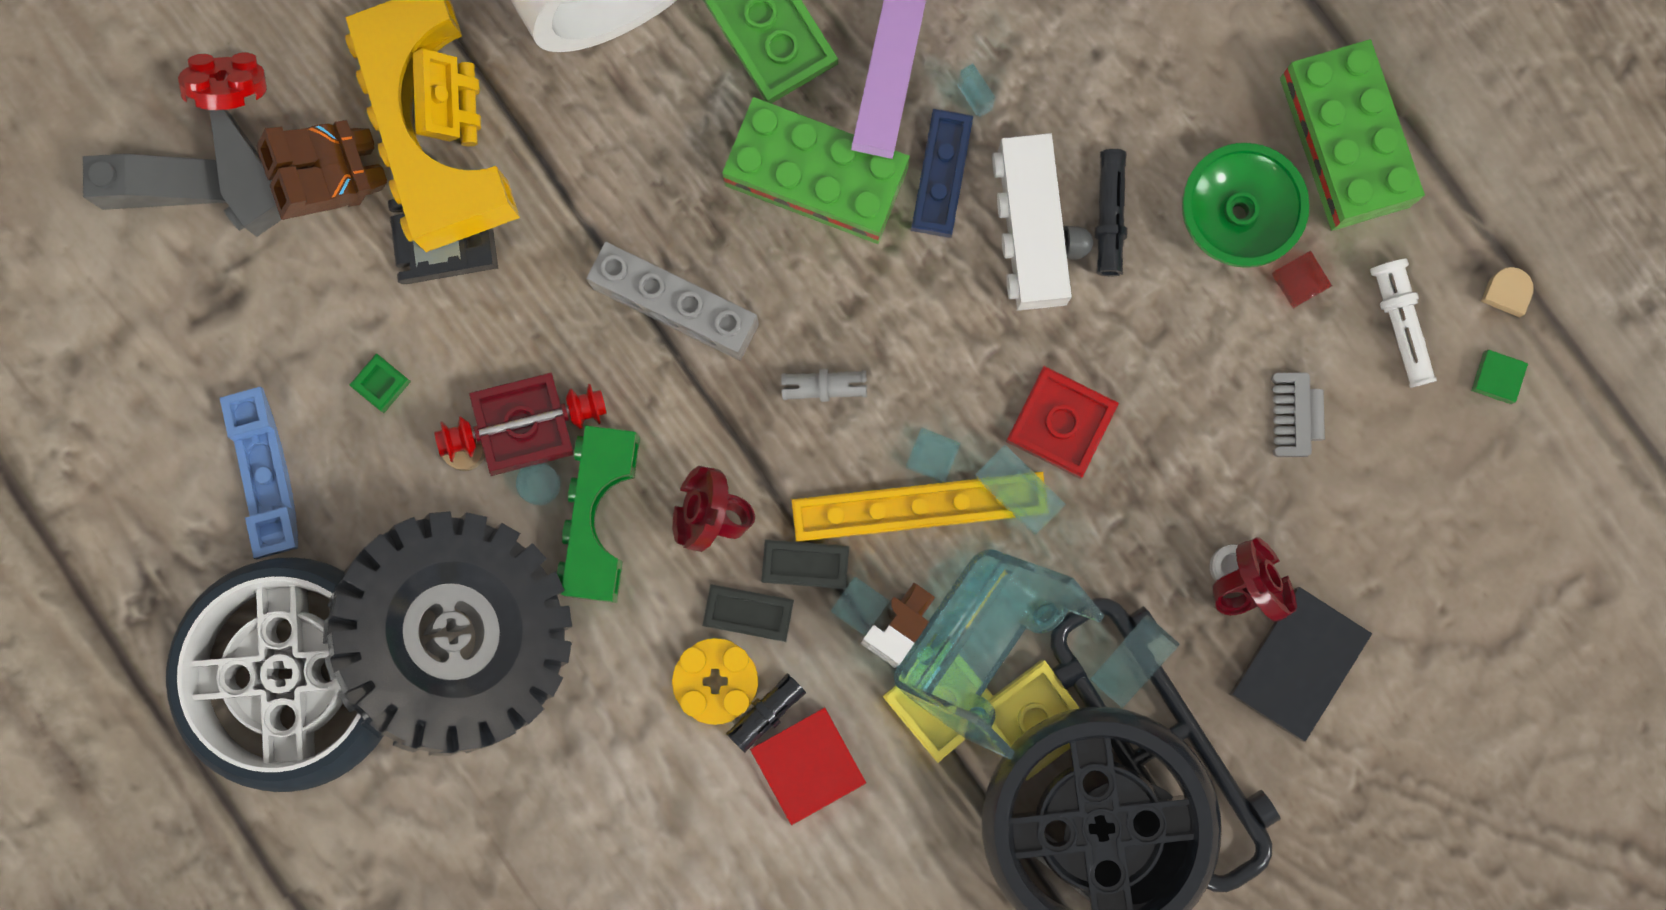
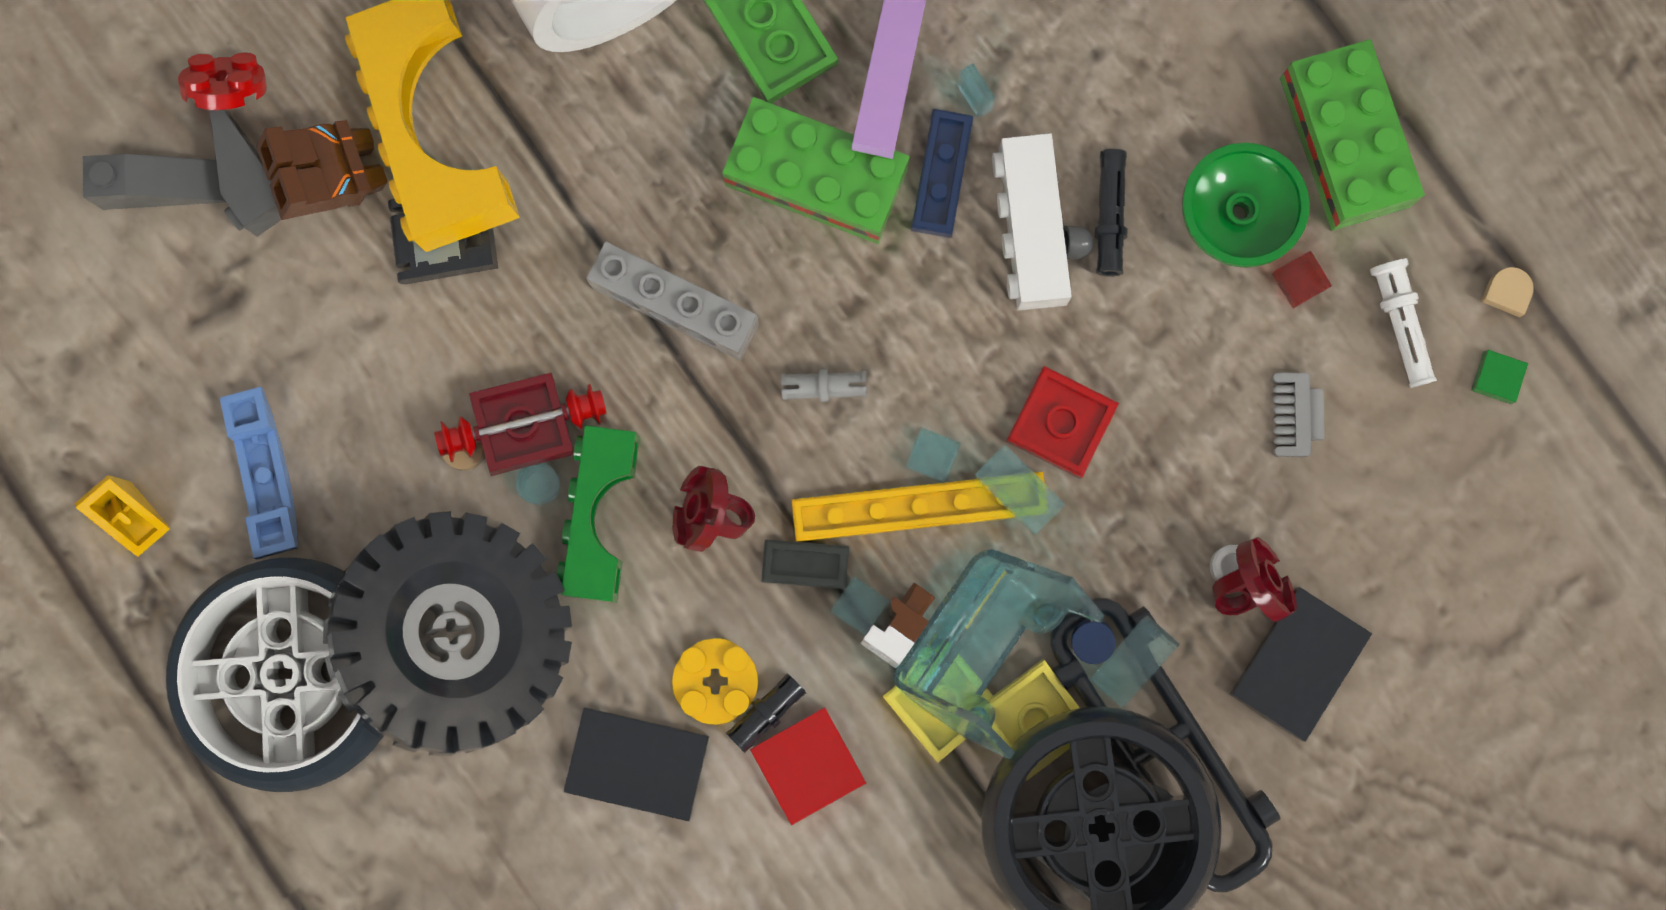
(123, 514): none -> yellow slope
(380, 383): green tile -> none
(438, 94): yellow plate -> none
(636, 764): none -> black tile
(748, 613): pearl dark grey tile -> none
(1093, 641): none -> dark blue tile

